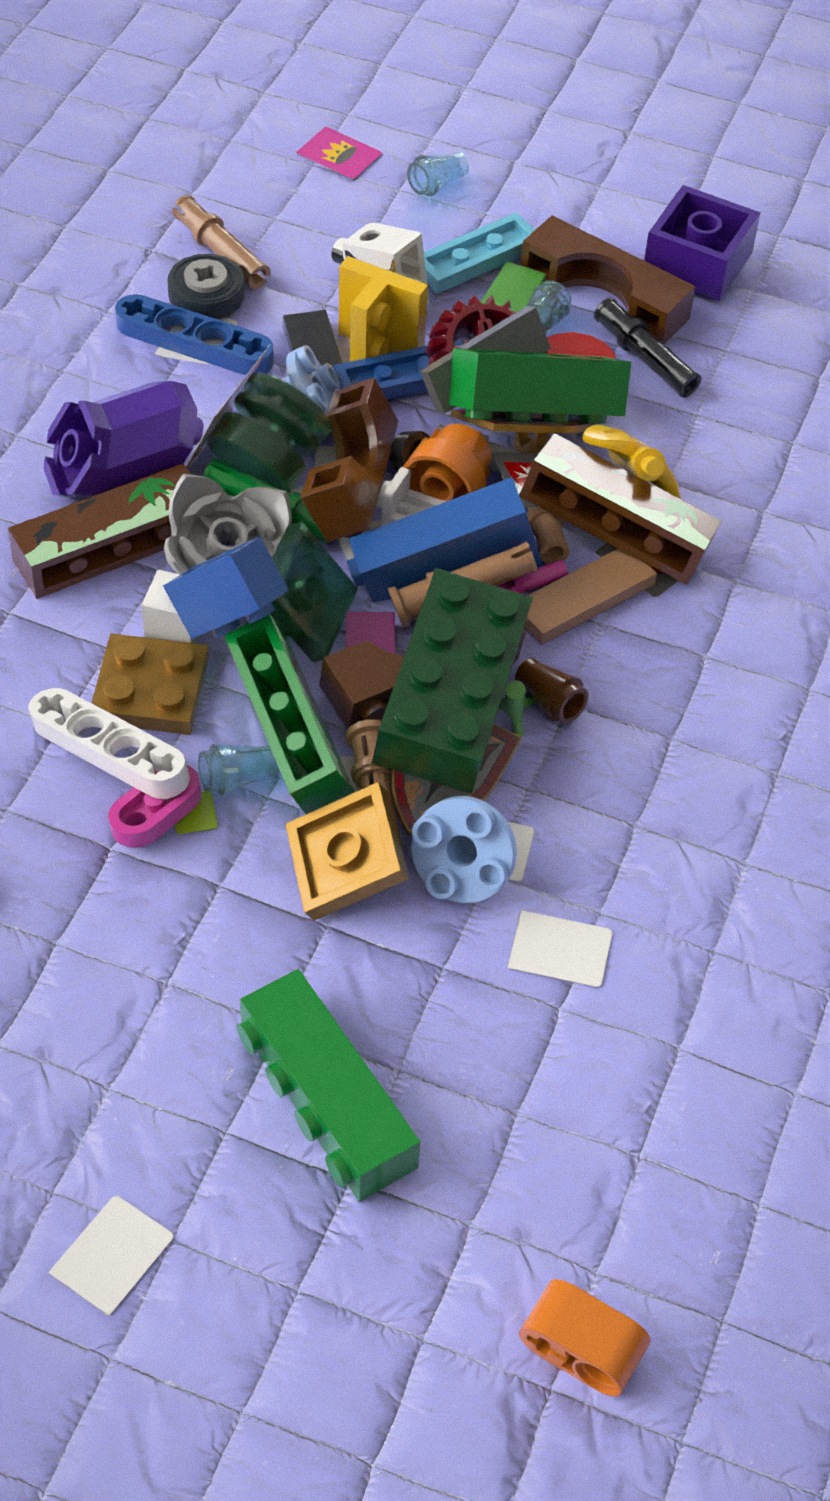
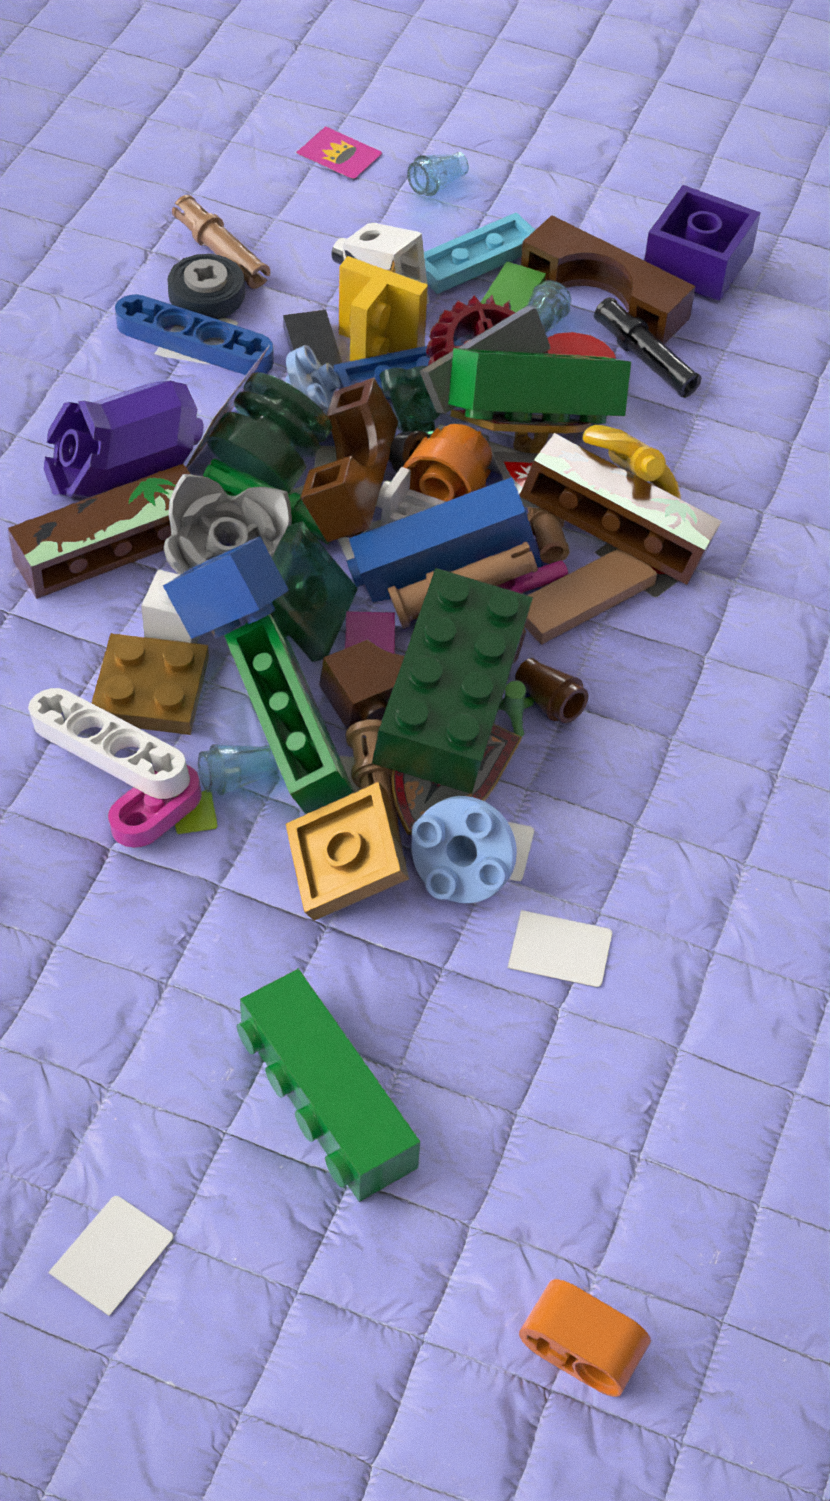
(409, 399): none -> clear green plate

